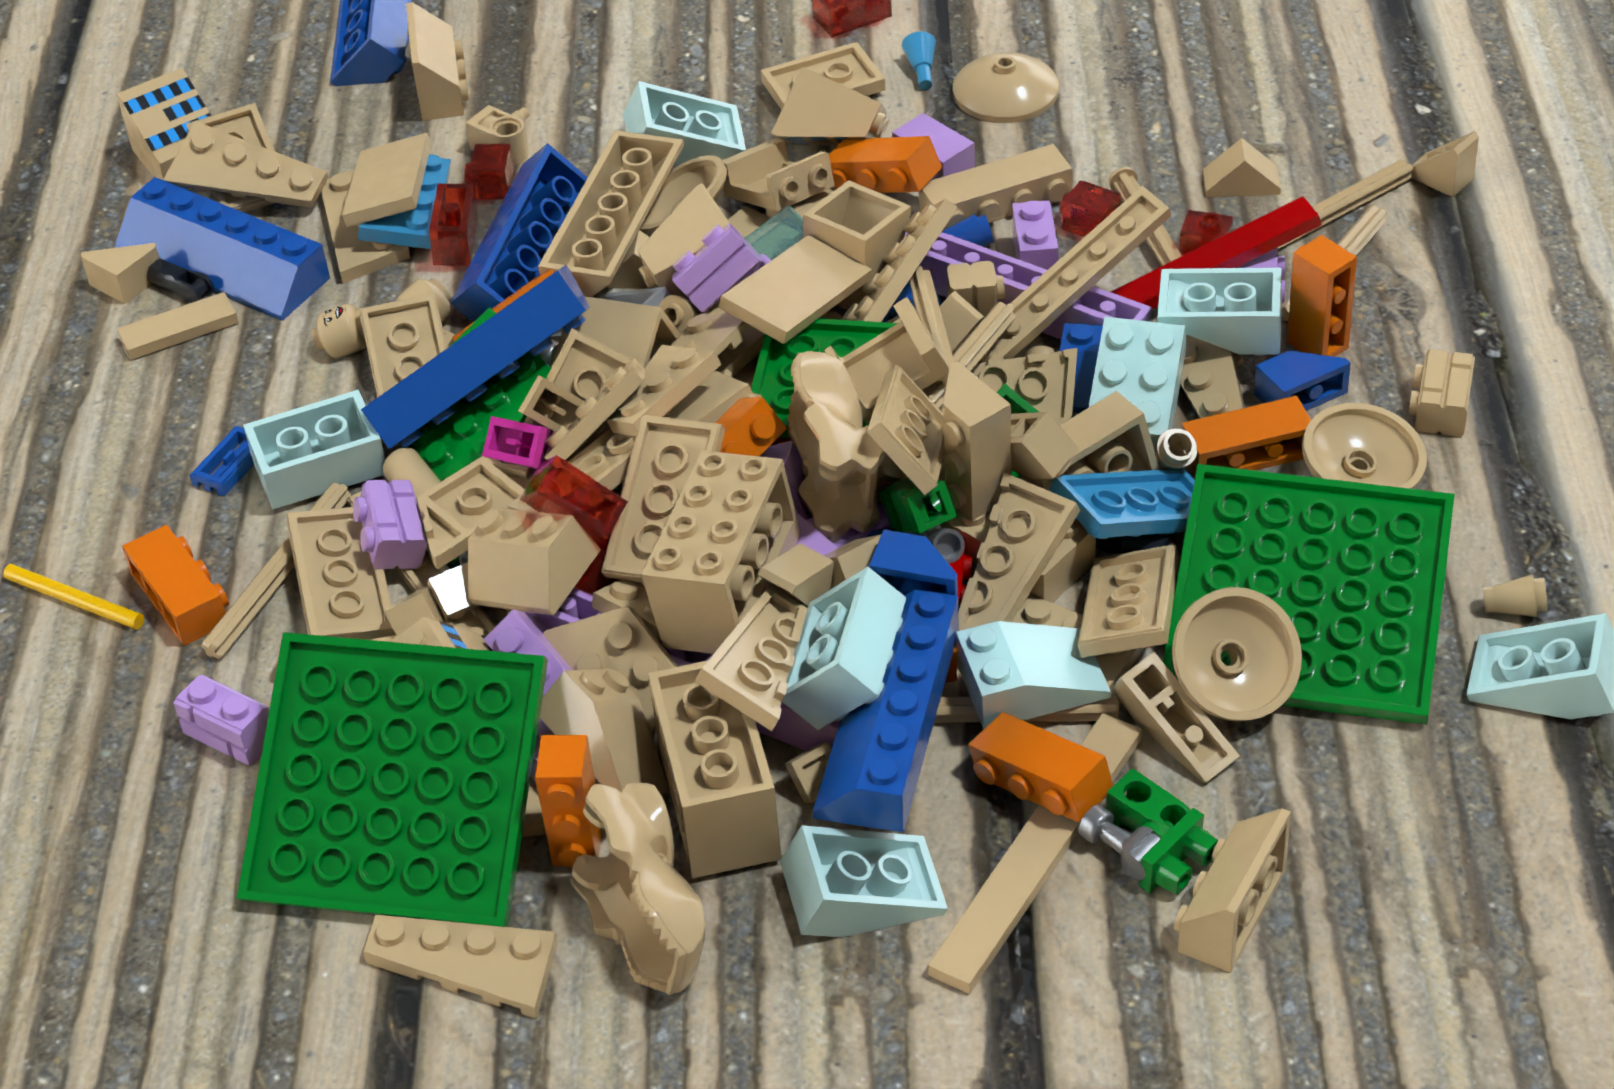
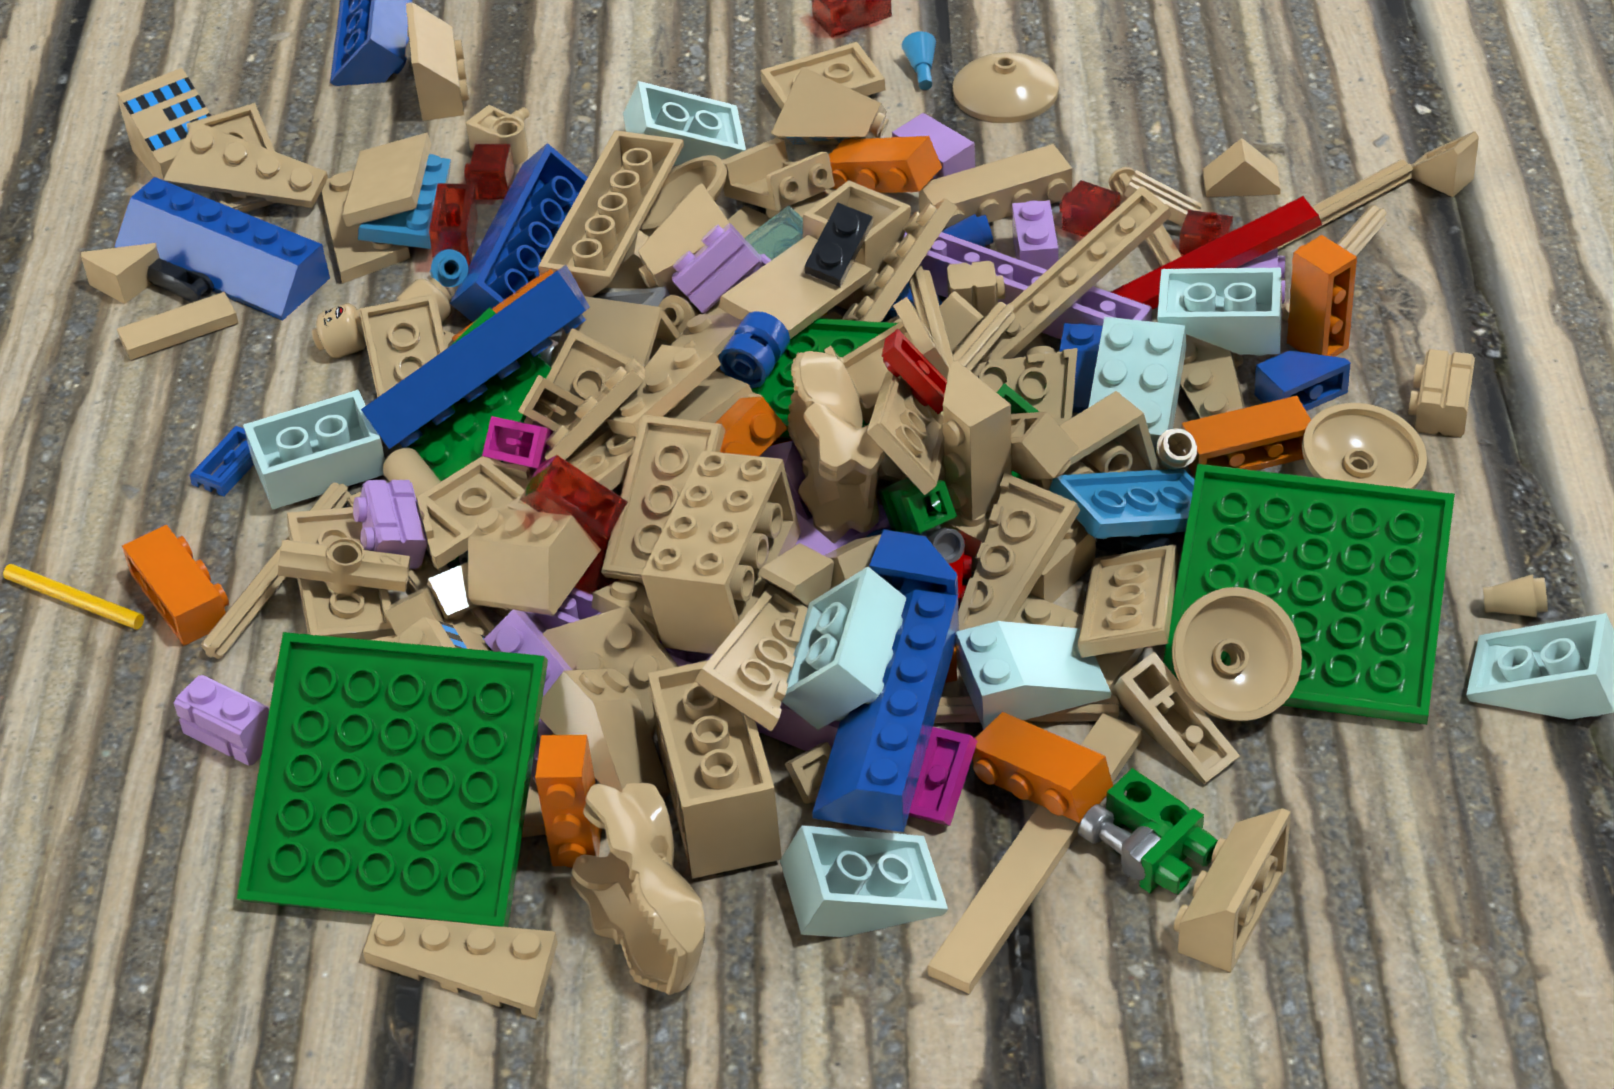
(344, 565): none -> tan piece
(449, 268): none -> dark azure cone
(754, 348): none -> blue wheel
(838, 244): none -> black plate
(908, 362): none -> red plate
(942, 775): none -> dark pink plate
(1176, 201): none -> tan tile

